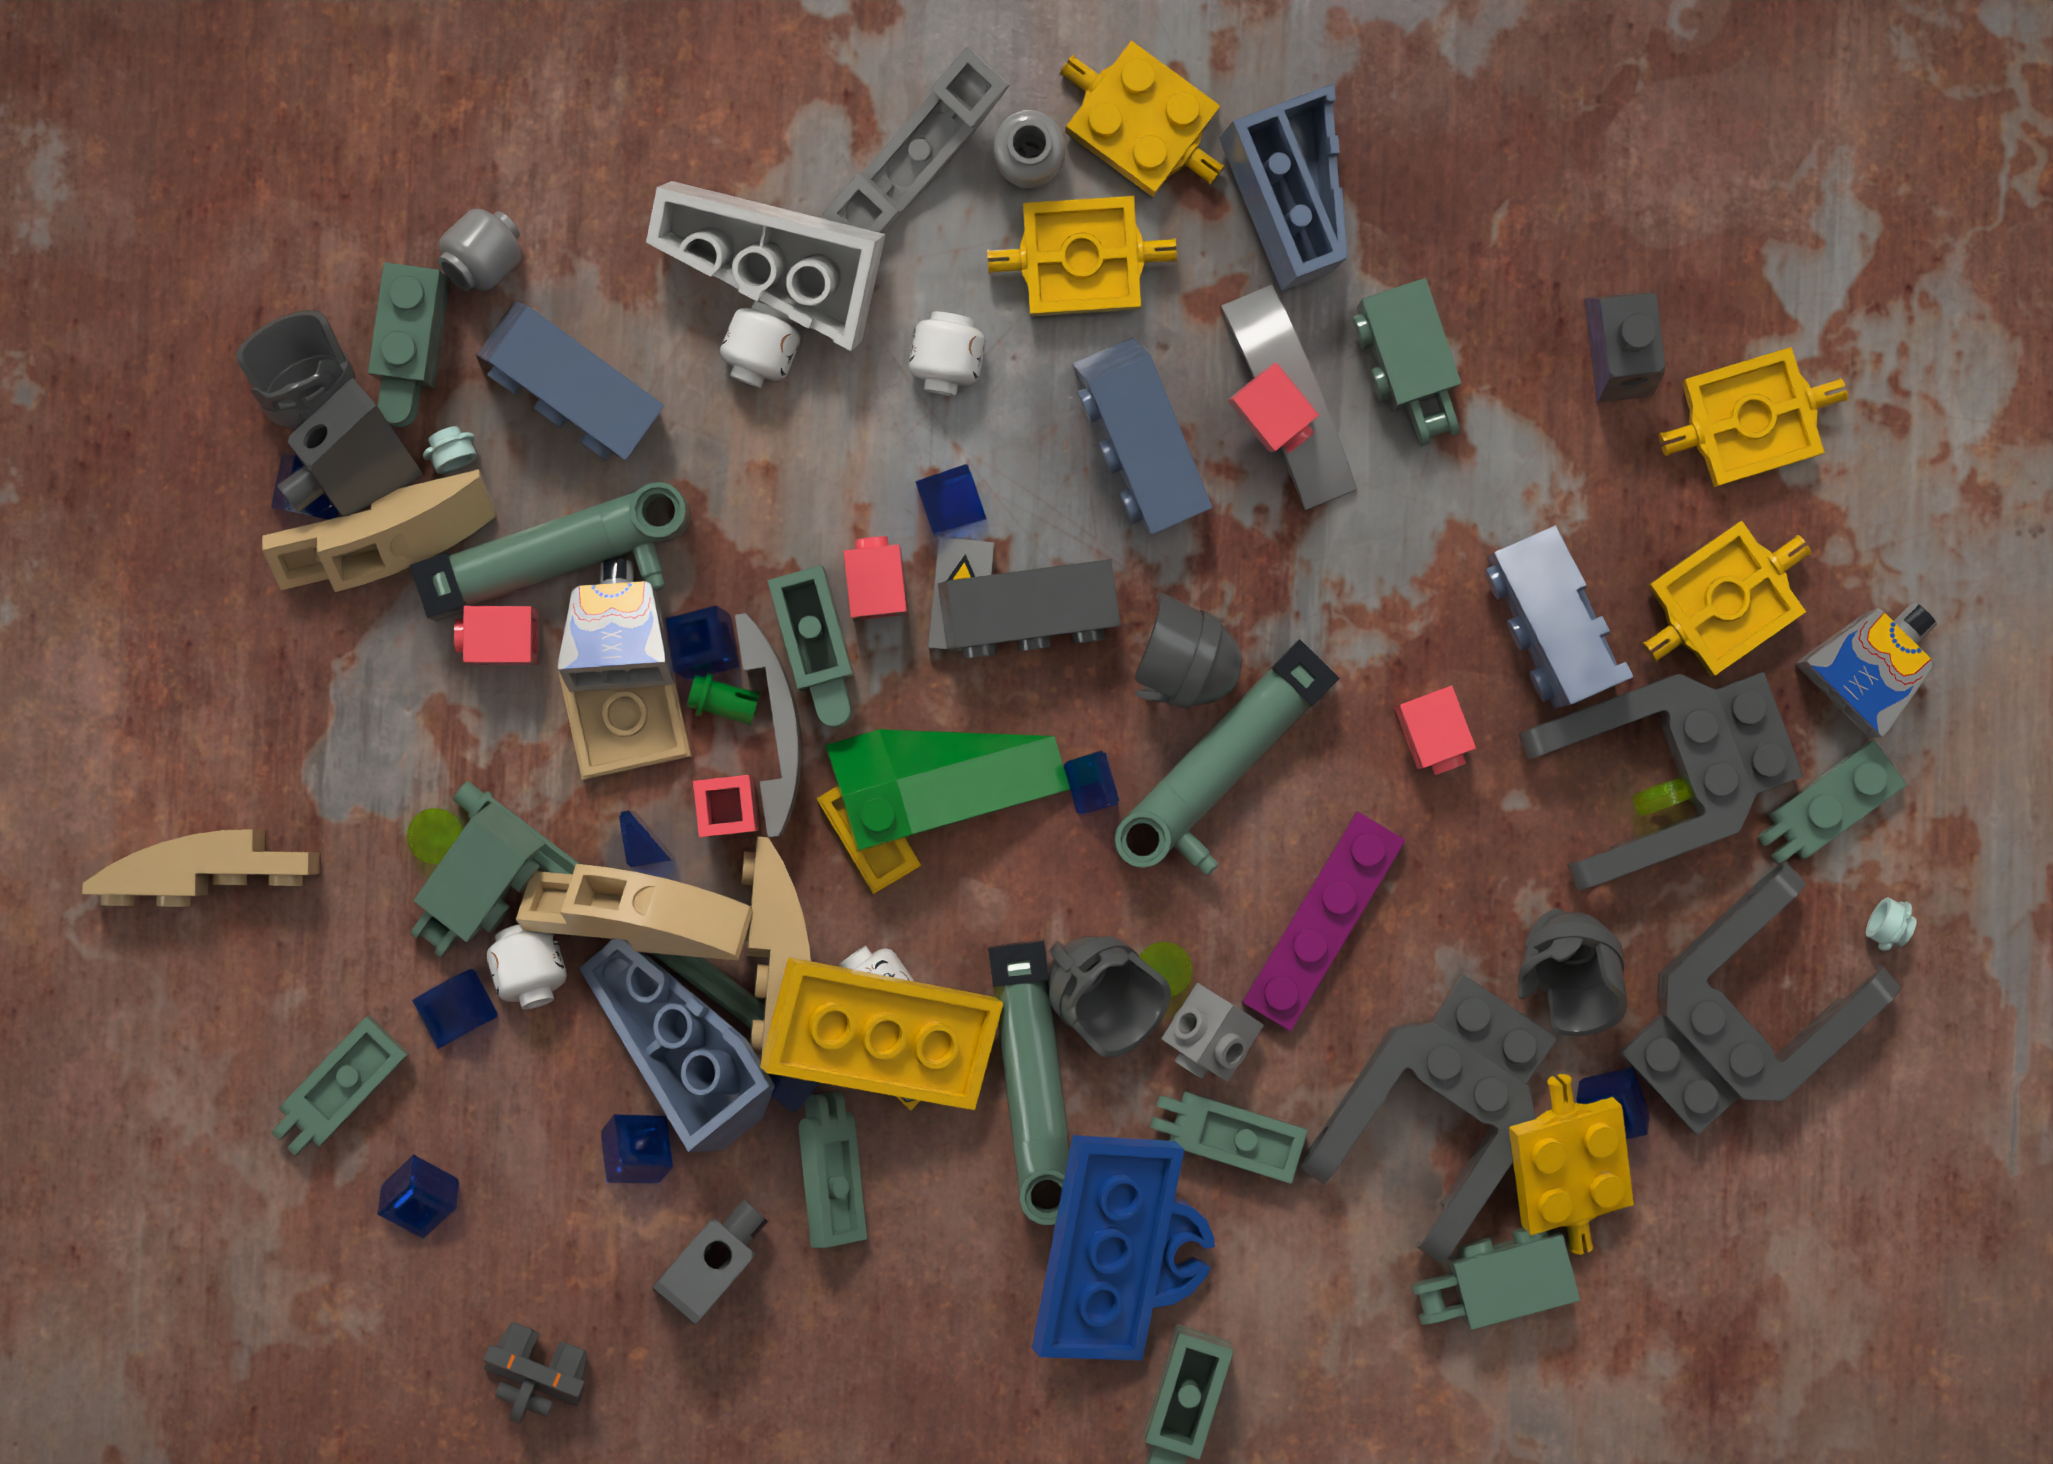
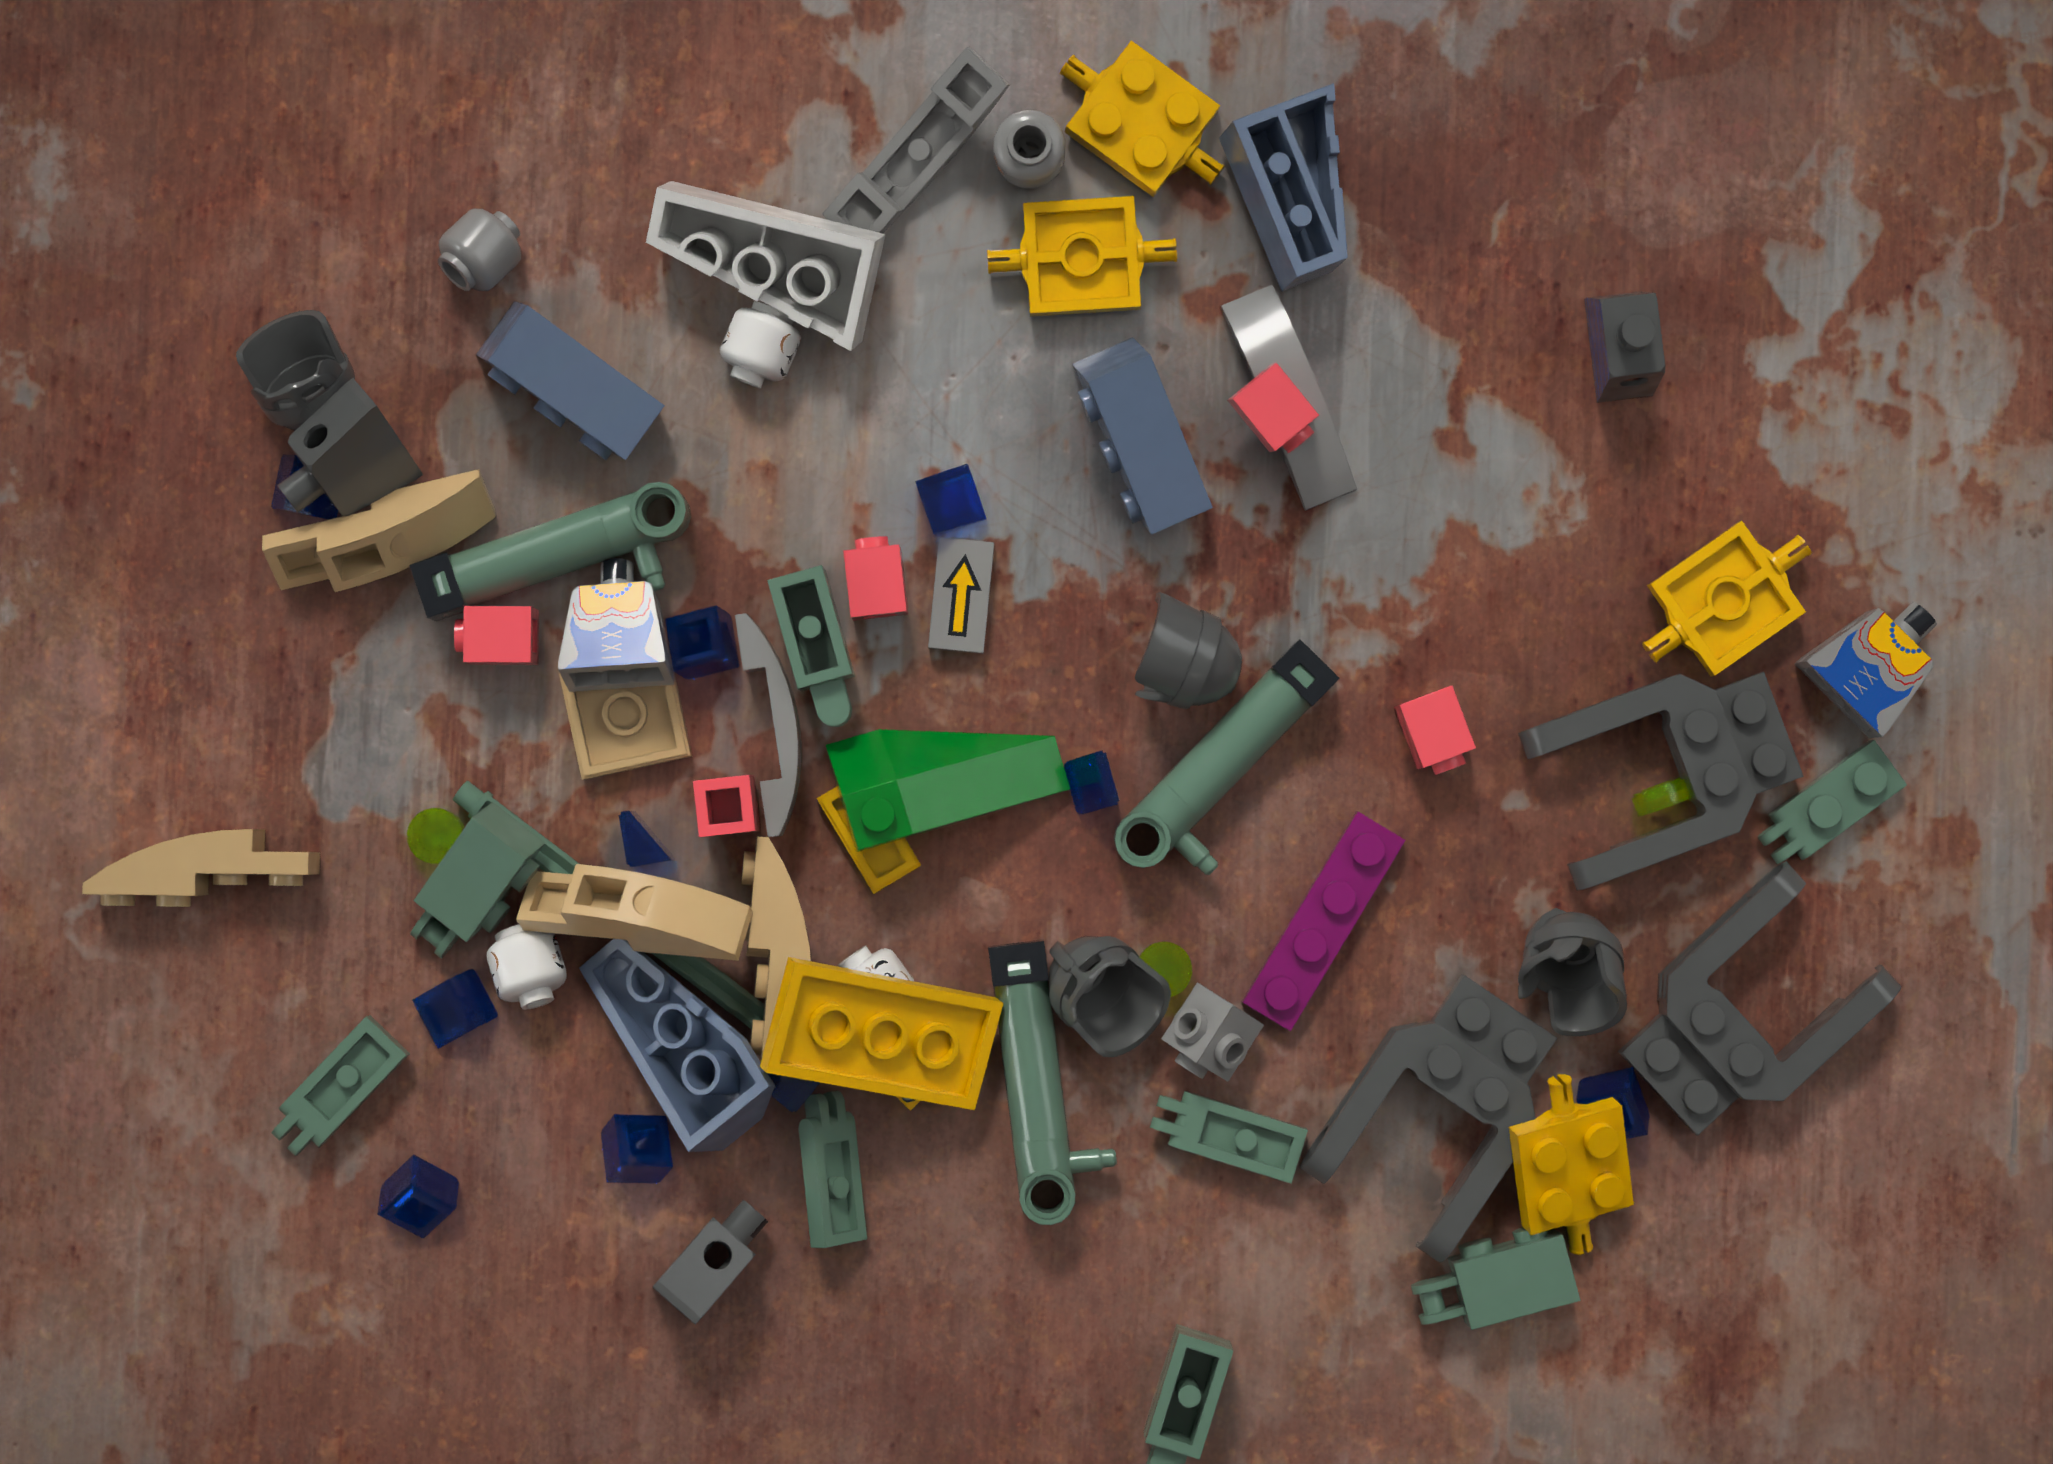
(407, 338): sand green brick -> none
(450, 450): light aqua plate -> none
(513, 1362): dark grey hips -> none
(722, 699): green pin -> none
(946, 352): white head -> none
(1029, 607): dark grey brick -> none
(1117, 1249): blue plate -> none
(1410, 355): sand green brick -> none
(1554, 619): wedge -> none
(1753, 416): yellow plate -> none
(1891, 924): light aqua plate -> none

